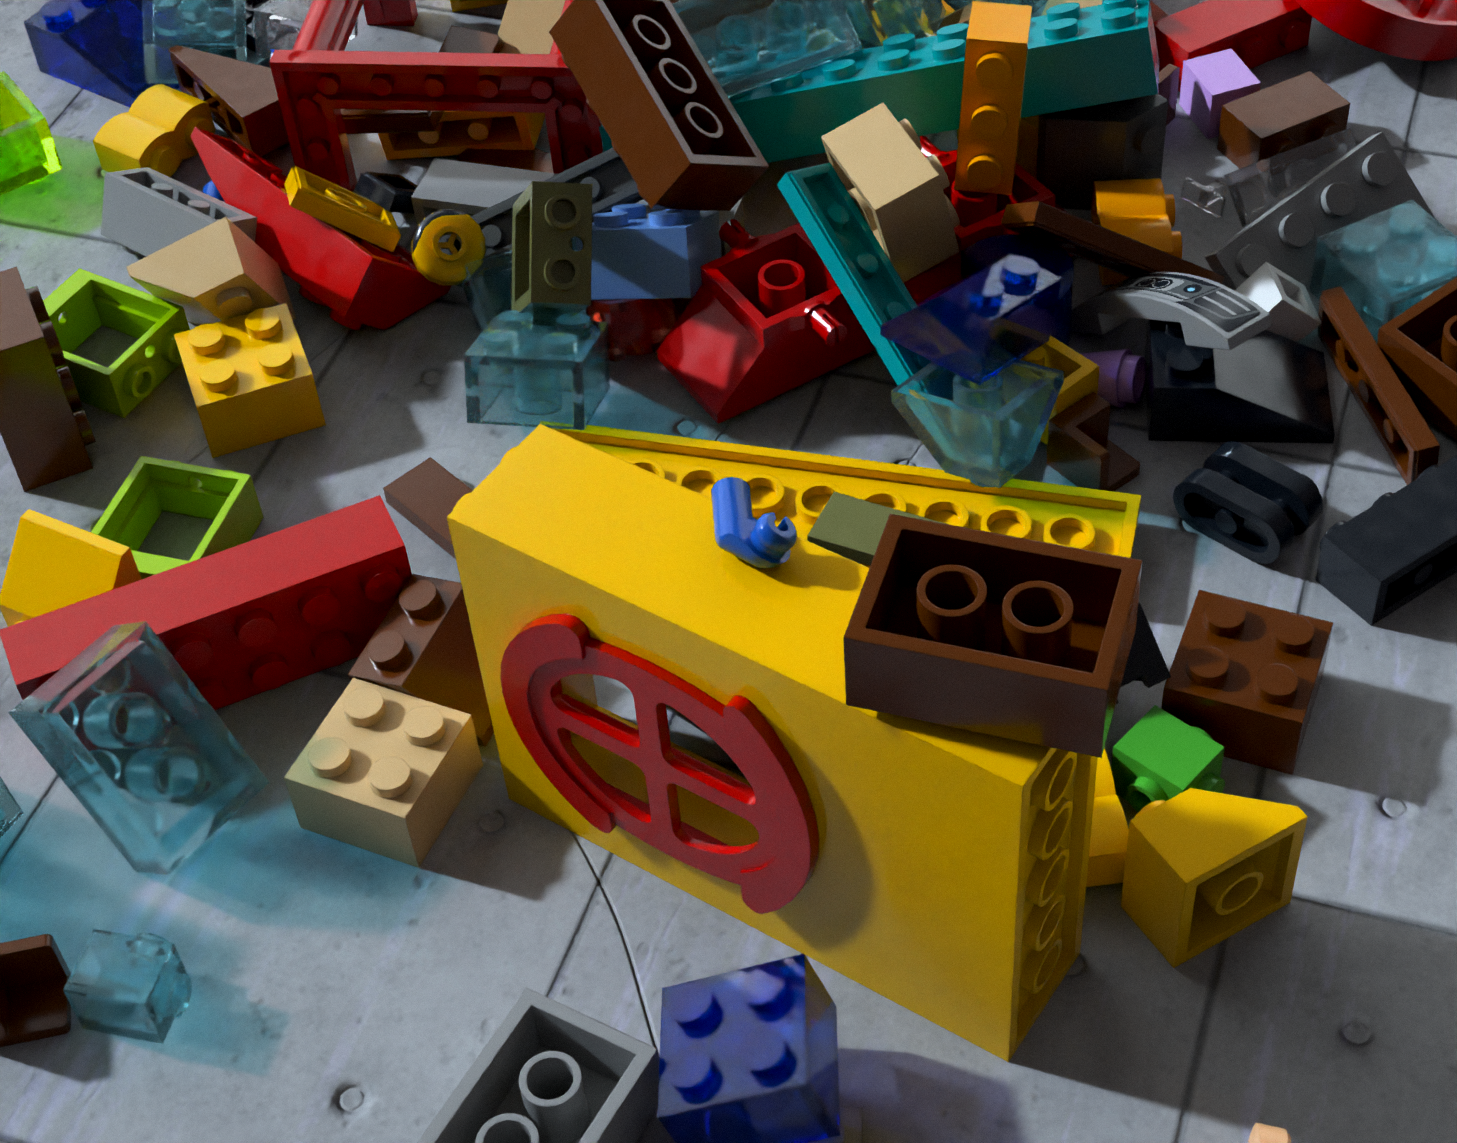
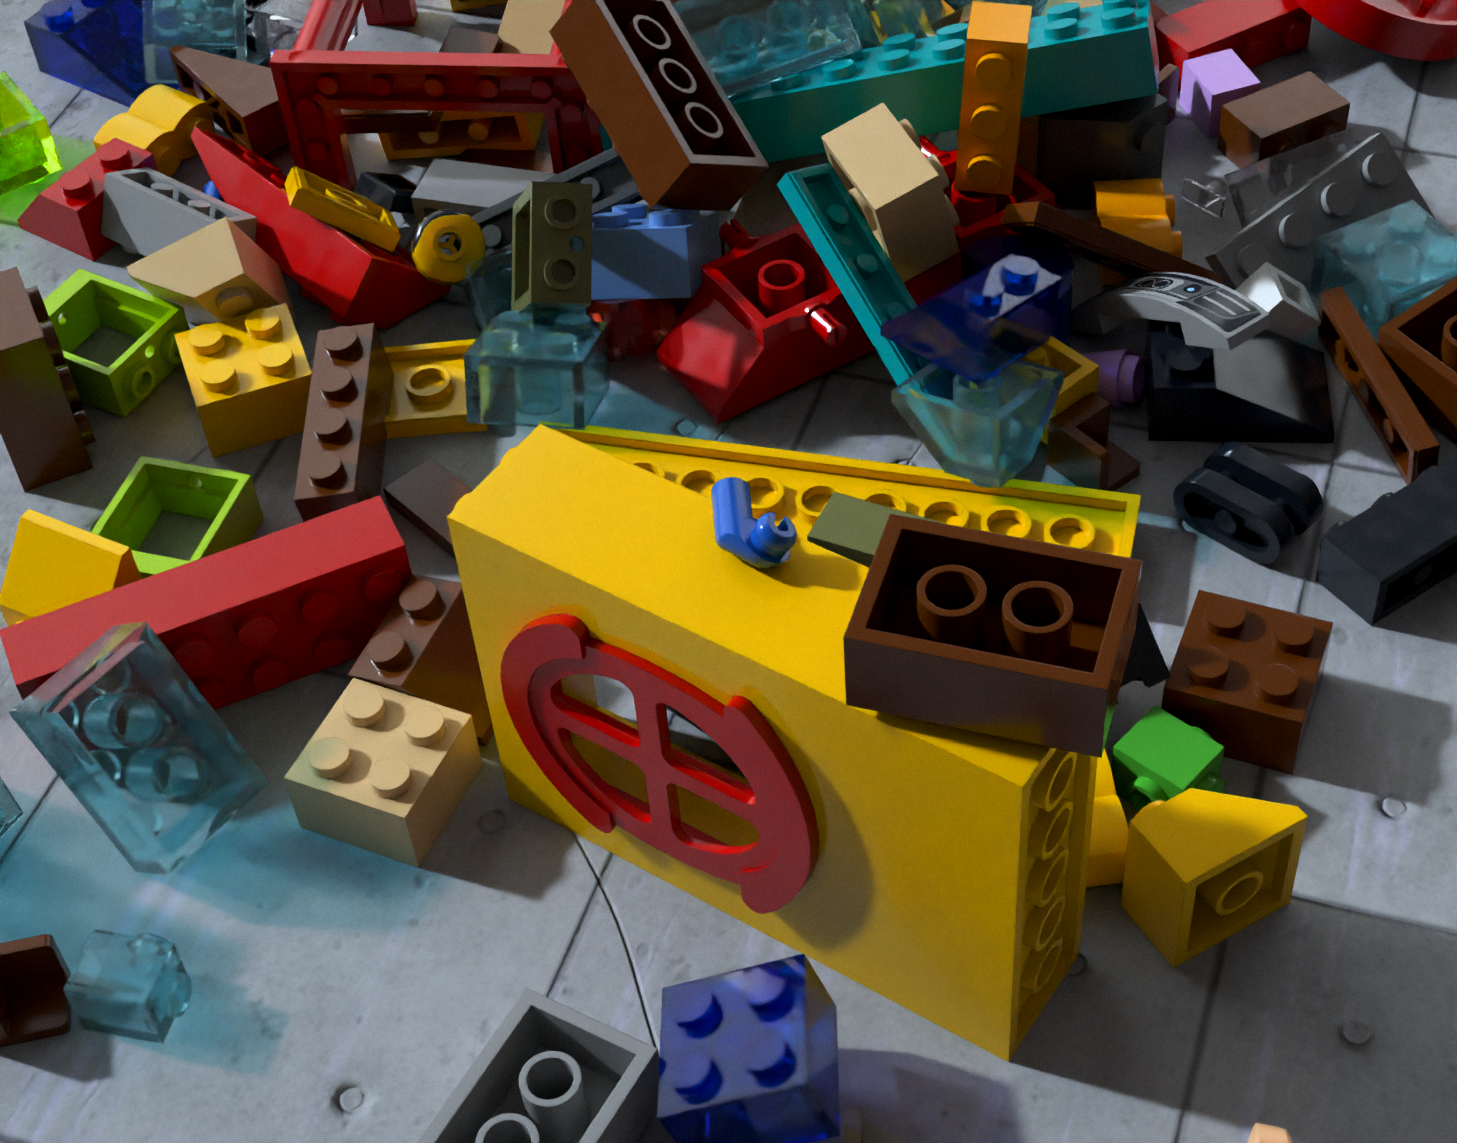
(73, 205): none -> red slope
(344, 421): none -> reddish brown brick
(428, 390): none -> yellow tile

